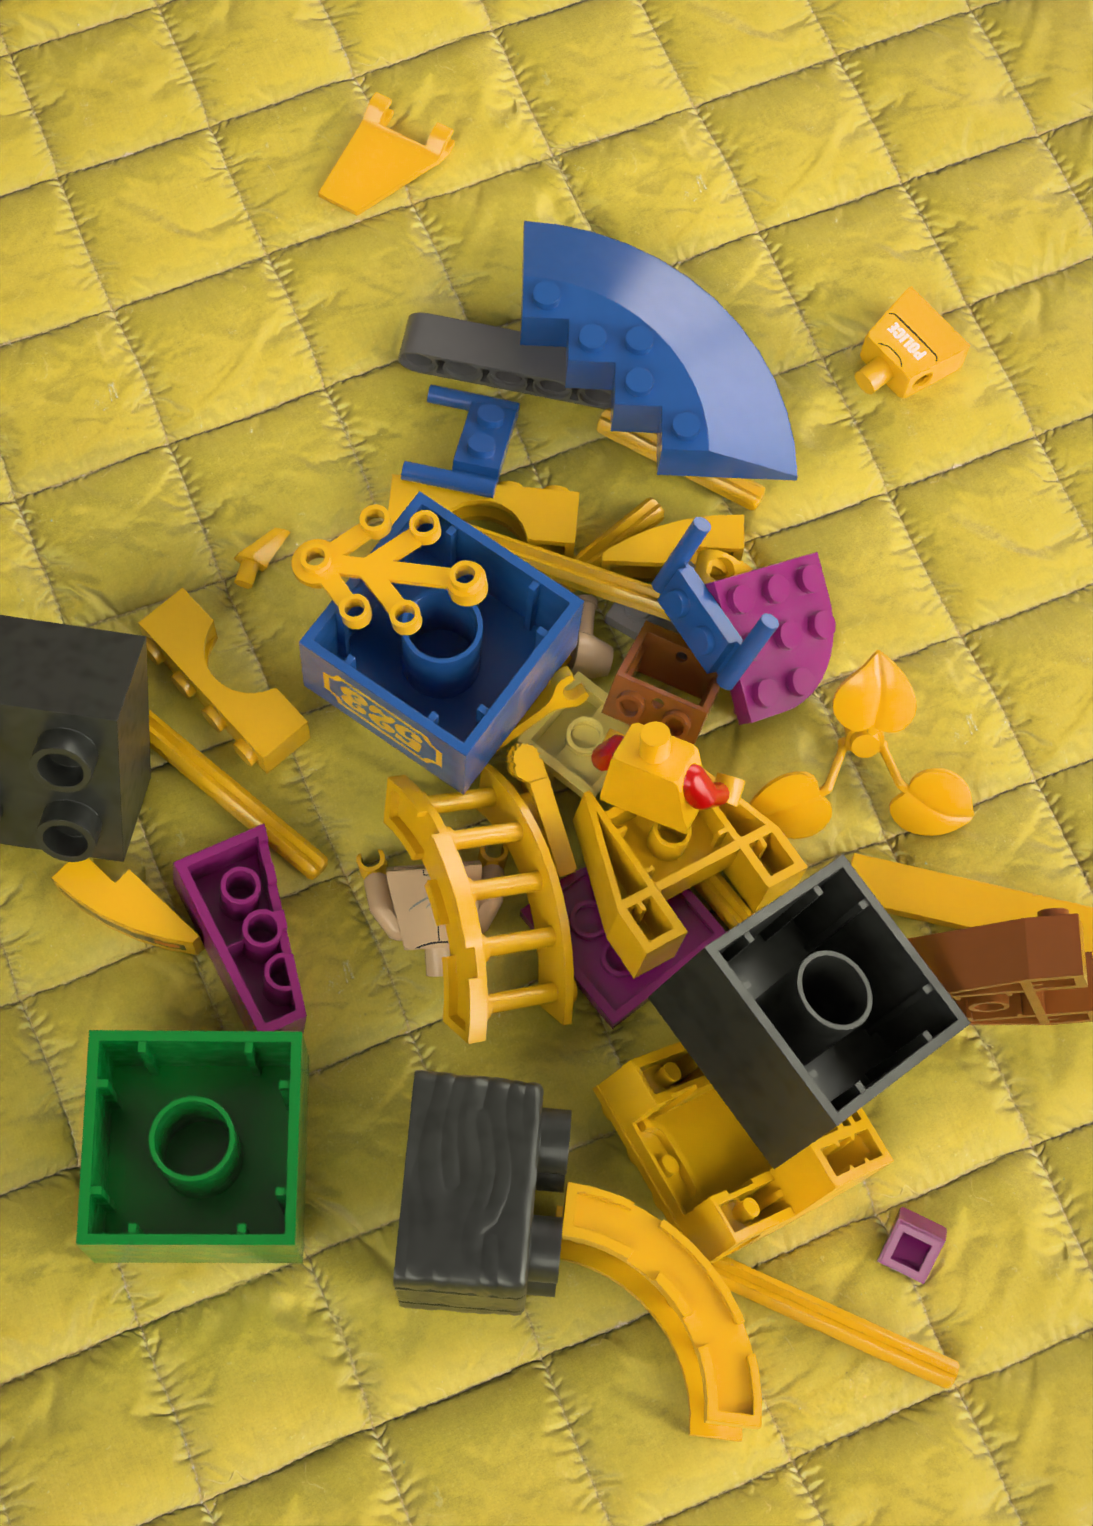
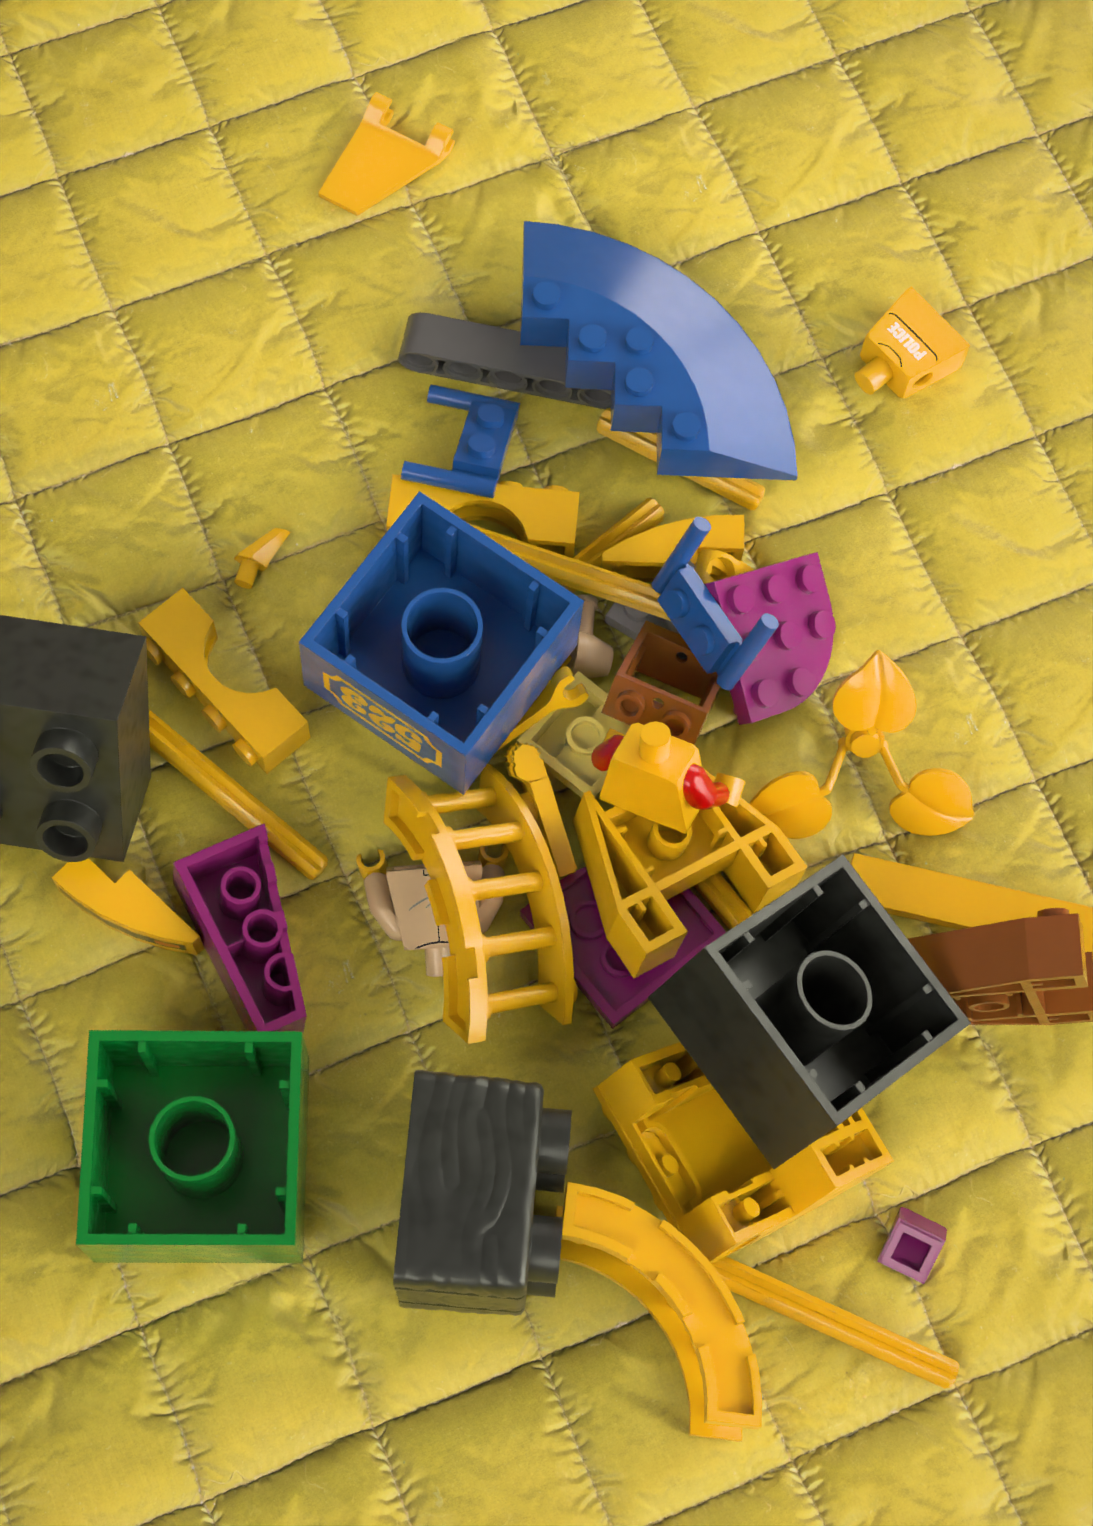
(382, 569): yellow plant -> none

